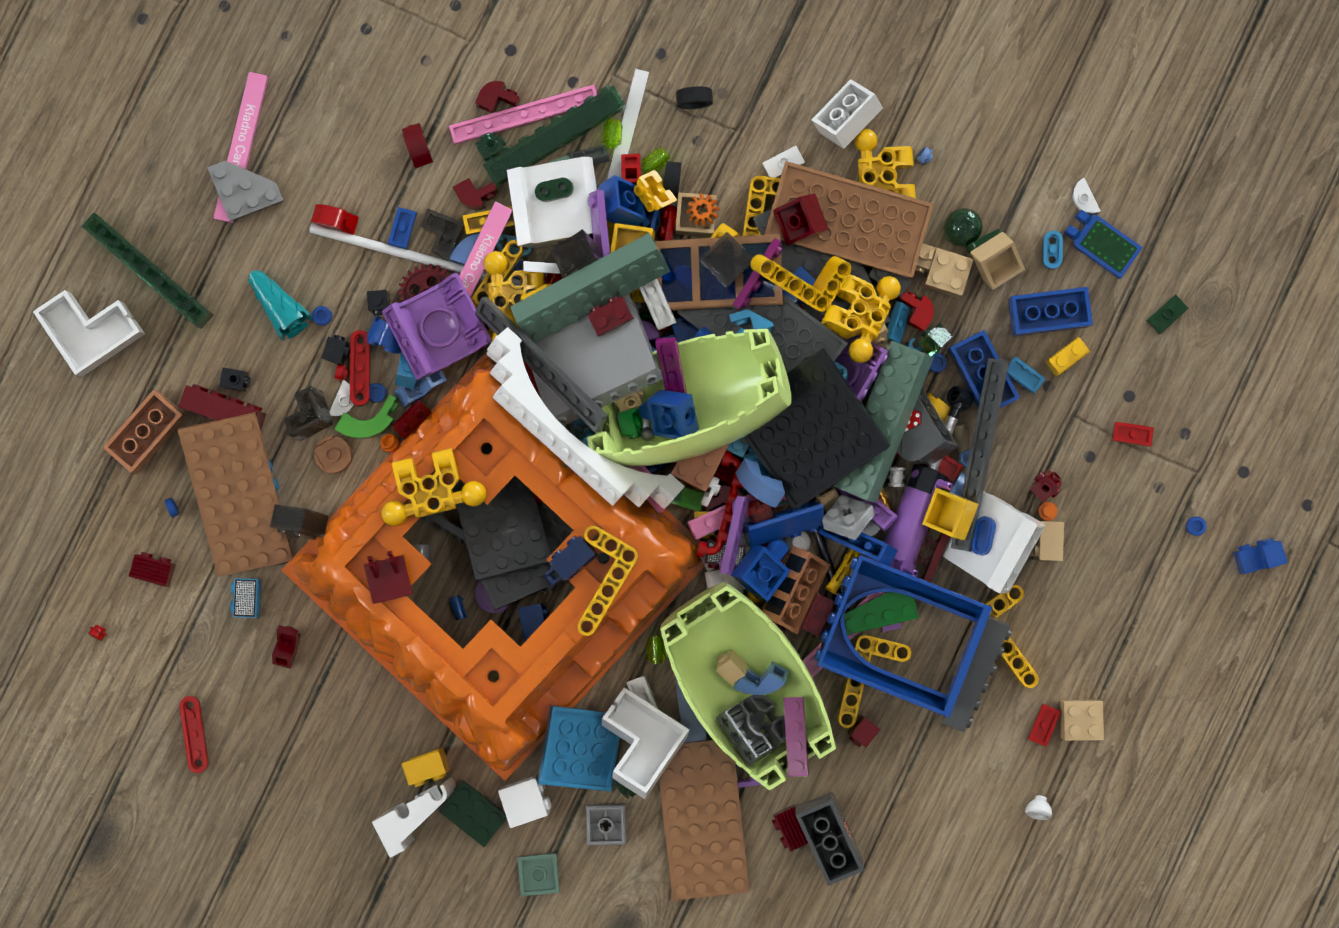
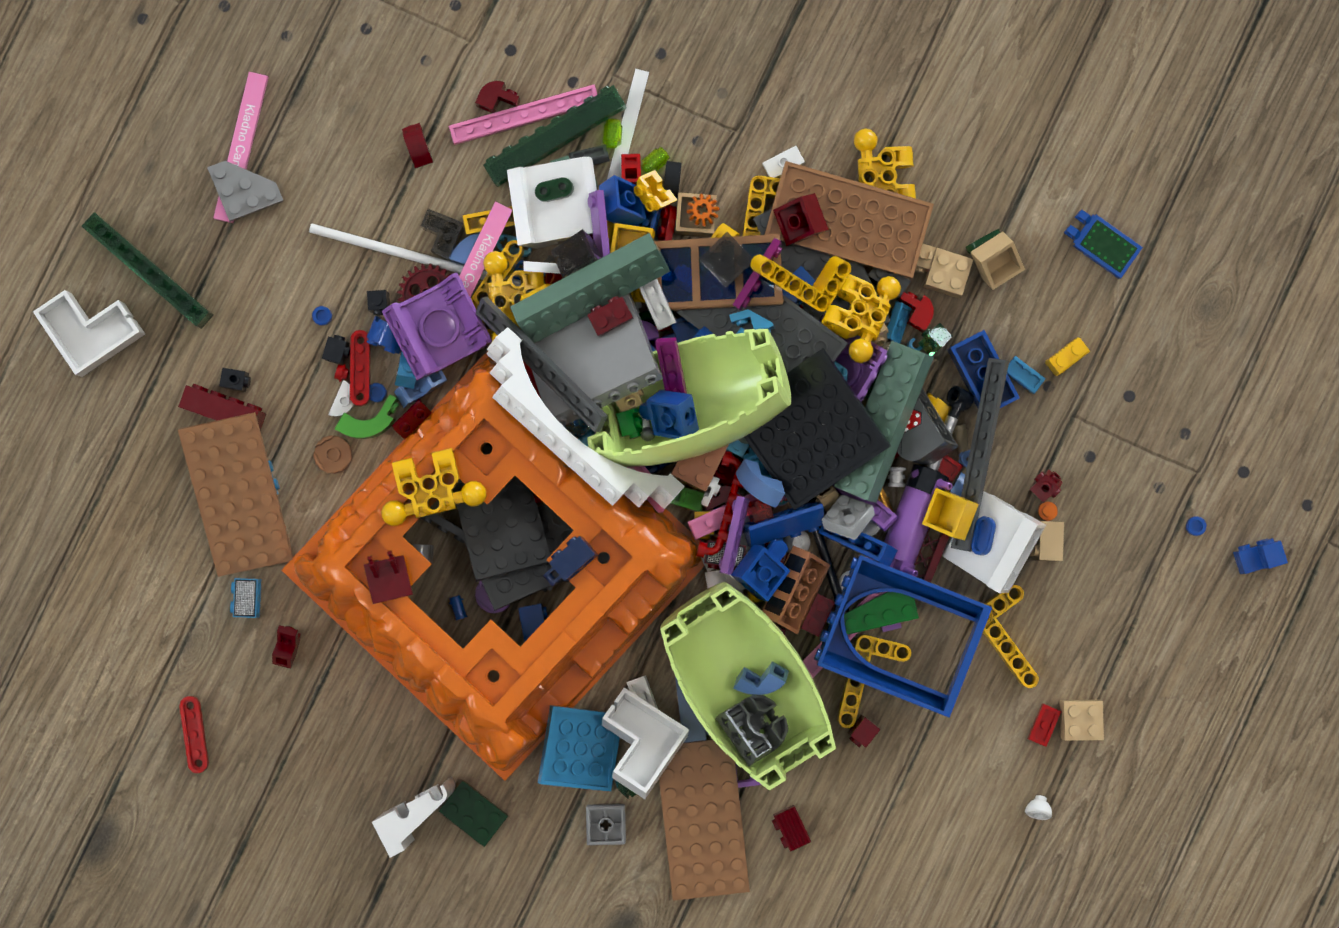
(97, 632): red plate -> none
(145, 432): nougat brick -> none
(151, 569): dark red brick -> none
(172, 507): blue tile -> none
(281, 309): teal cone -> none
(299, 522): clear smoke brick -> none
(312, 415): clear smoke brick -> none
(334, 218): red brick -> none
(389, 442): orange plate -> none
(402, 228): blue plate -> none
(426, 766): yellow piece -> none
(471, 198): dark red brick -> none
(490, 145): clear green brick -> none
(524, 801): white brick -> none
(538, 874): sand green plate -> none
(609, 579): yellow beam -> none
(655, 649): clear neon green brick -> none
(694, 97): black tyre -> none
(730, 667): tan brick -> none
(796, 736): magenta plate -> none
(830, 838): dark grey brick -> none
(834, 585): yellow pin -> none
(847, 113): white brick -> none
(924, 155): medium blue plate -> none
(938, 364): blue tile -> none
(963, 227): clear green cylinder -> none
(980, 668): dark grey brick -> none
(1050, 311): blue brick -> none
(1052, 250): dark azure plate -> none
(1084, 198): white plate -> none
(1132, 434): red plate -> none
(1167, 314): dark green plate -> none

